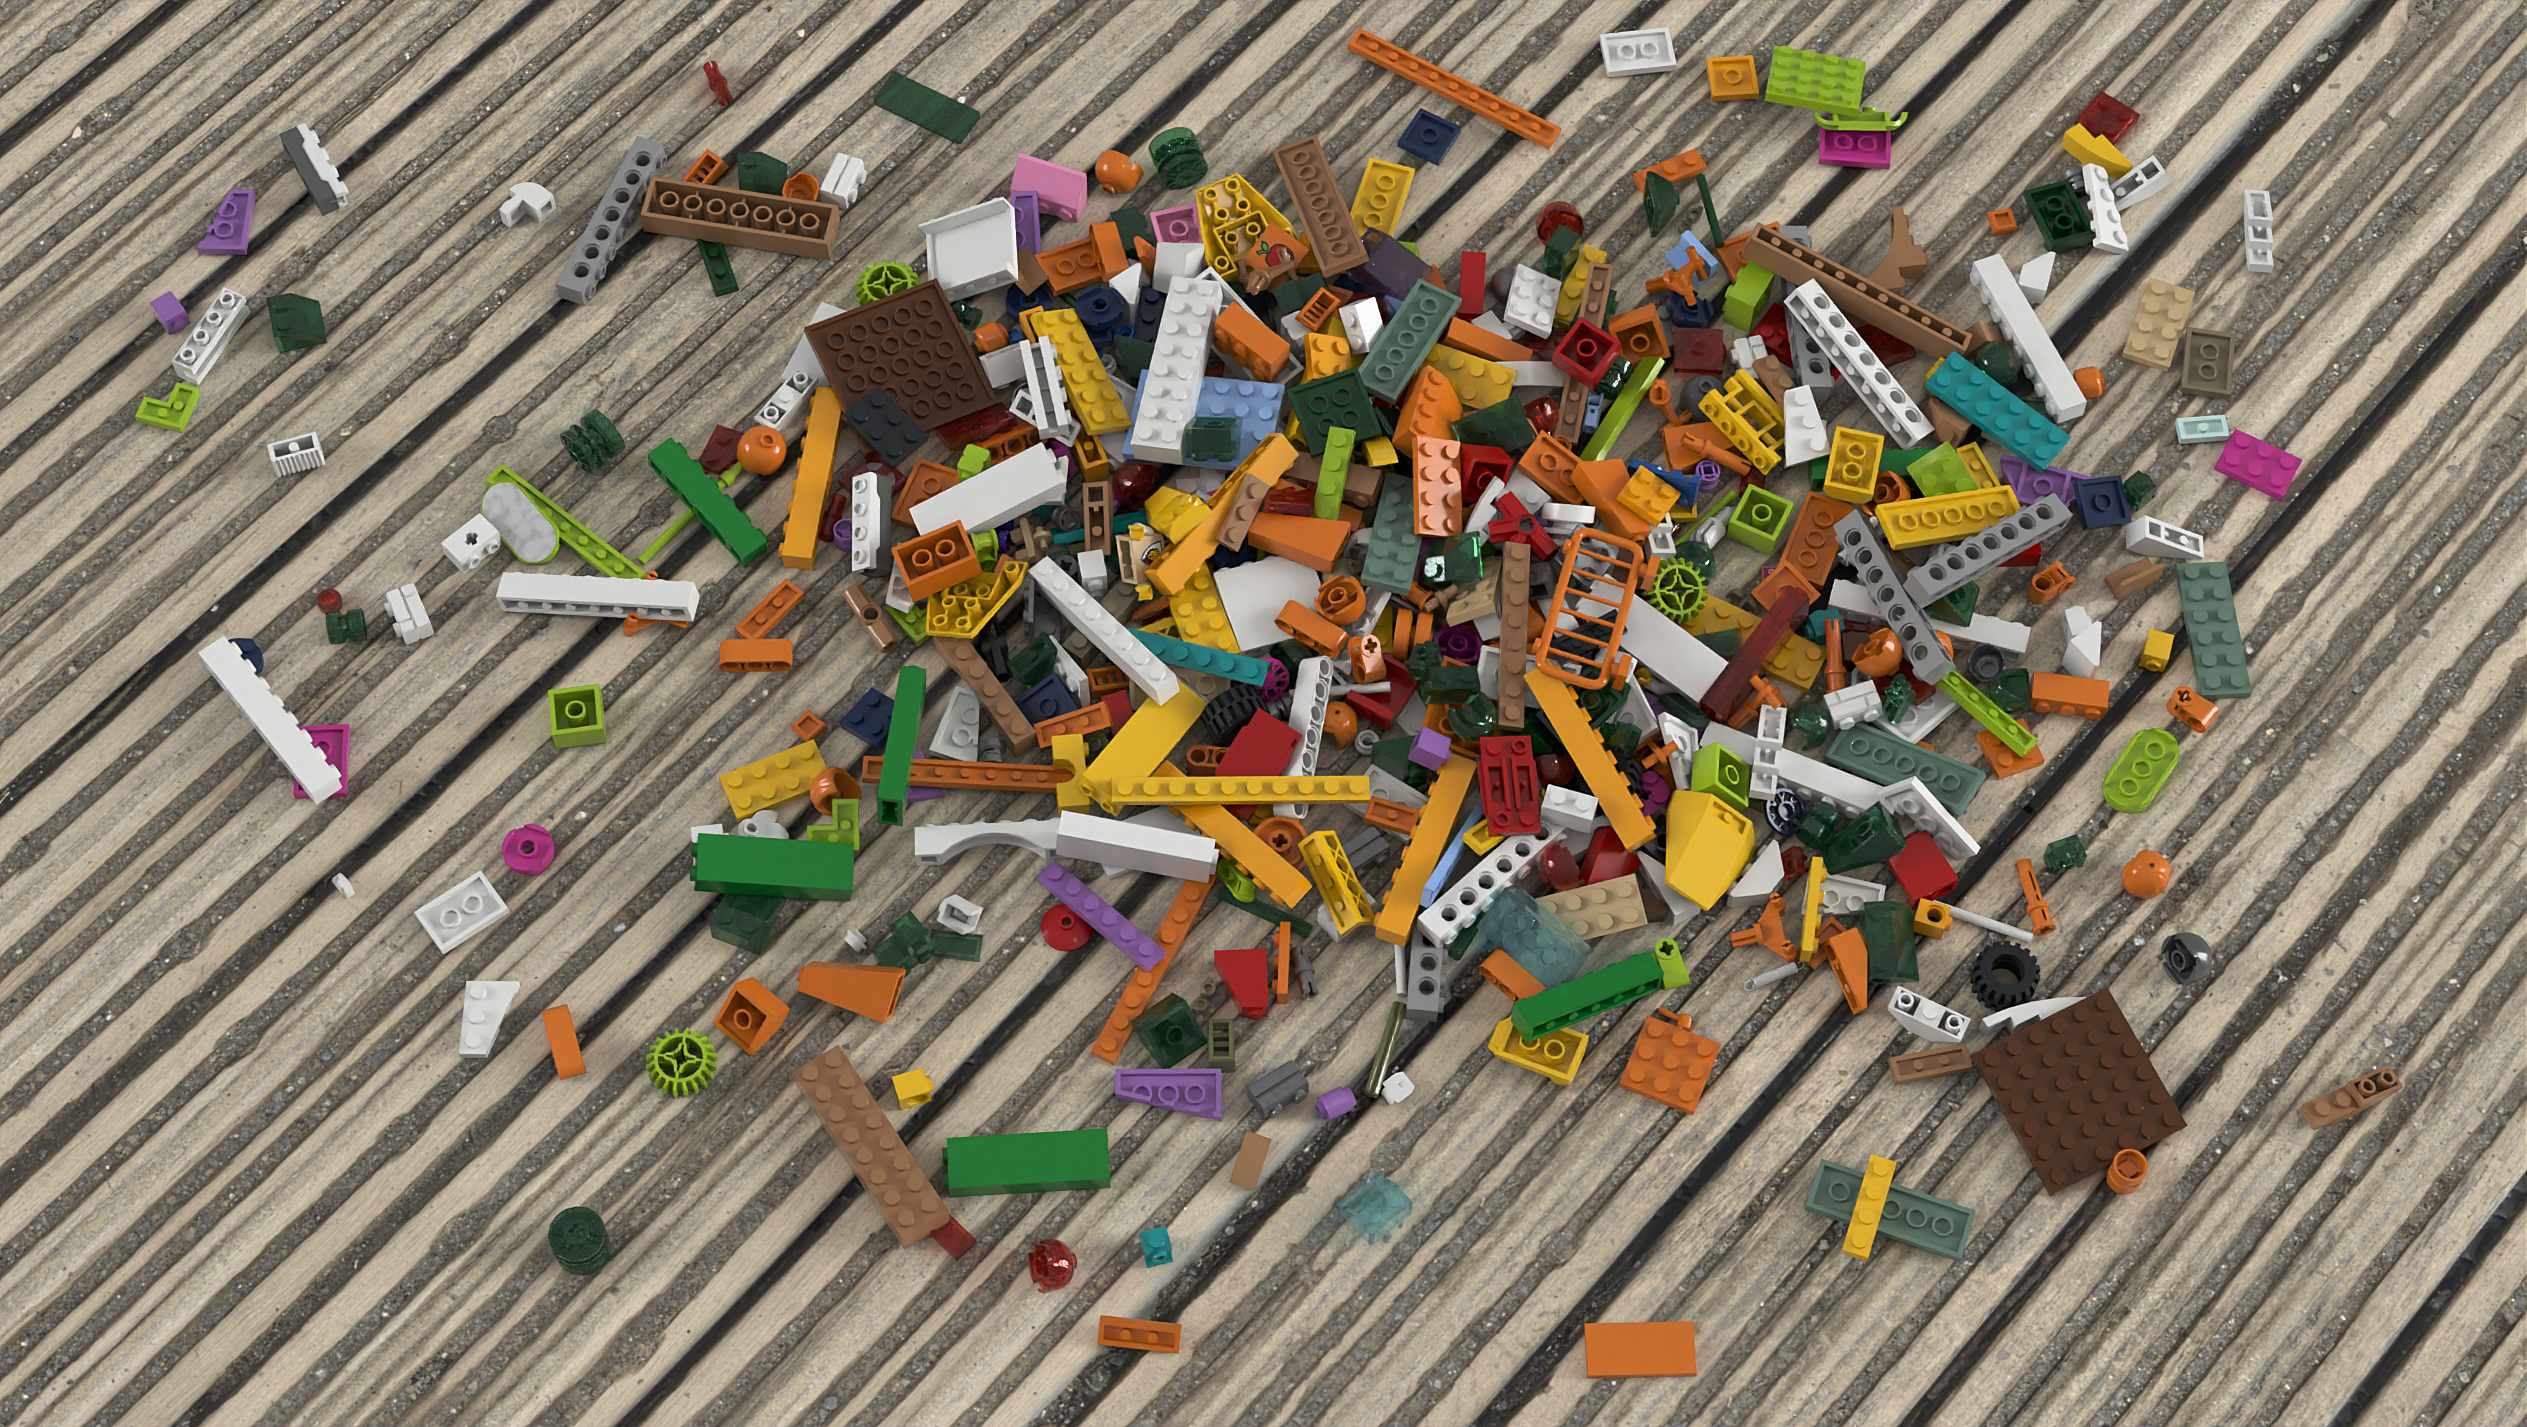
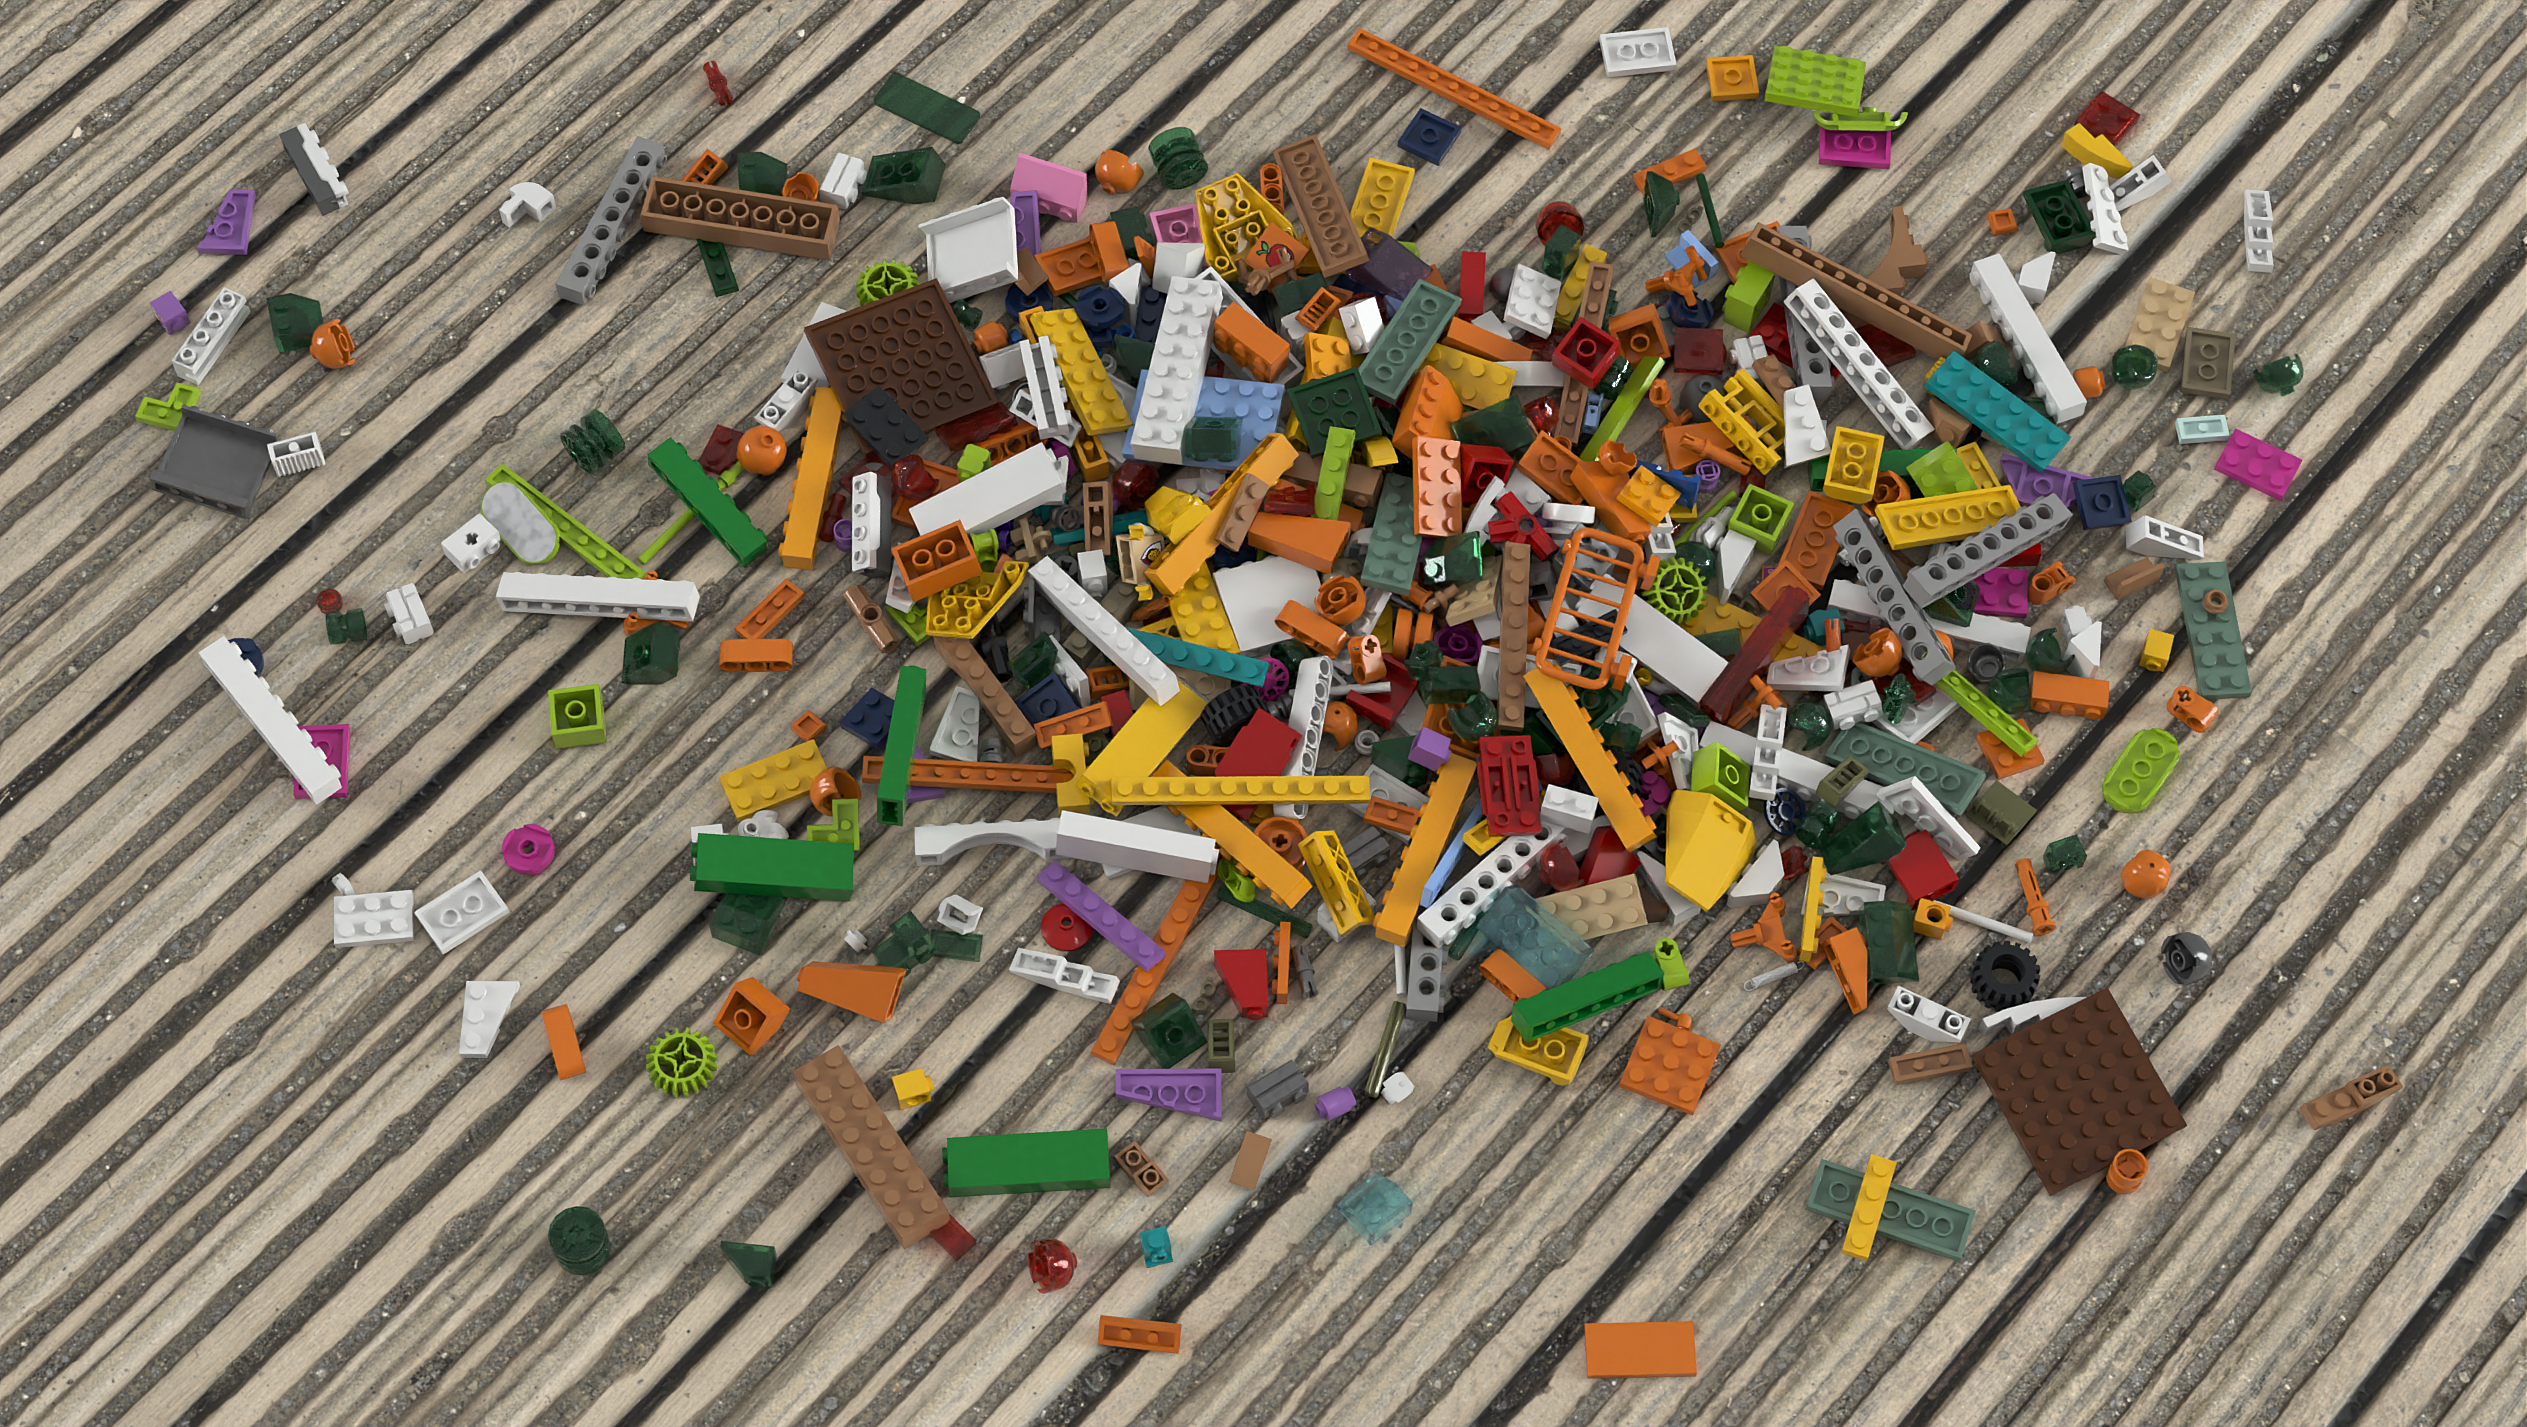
(214, 462): none -> flat silver panel
(332, 345): none -> orange cylinder
(373, 918): none -> white plate
(651, 655): none -> clear green slope
(751, 1262): none -> clear green slope
(905, 176): none -> clear green slope
(912, 479): none -> clear red piece
(1063, 975): none -> white slope
(1140, 1169): none -> medium nougat slope
(1272, 186): none -> orange beam
(1615, 459): none -> orange hair
(1731, 561): none -> white slope
(1814, 673): none -> white wing
(1834, 794): none -> olive slope
(2001, 812): none -> olive hinge
(2003, 593): none -> dark pink plate
(2044, 653): none -> clear green piece
(2131, 368): none -> clear green piece
(2217, 596): none -> medium nougat plate
(2280, 375): none -> clear green cylinder

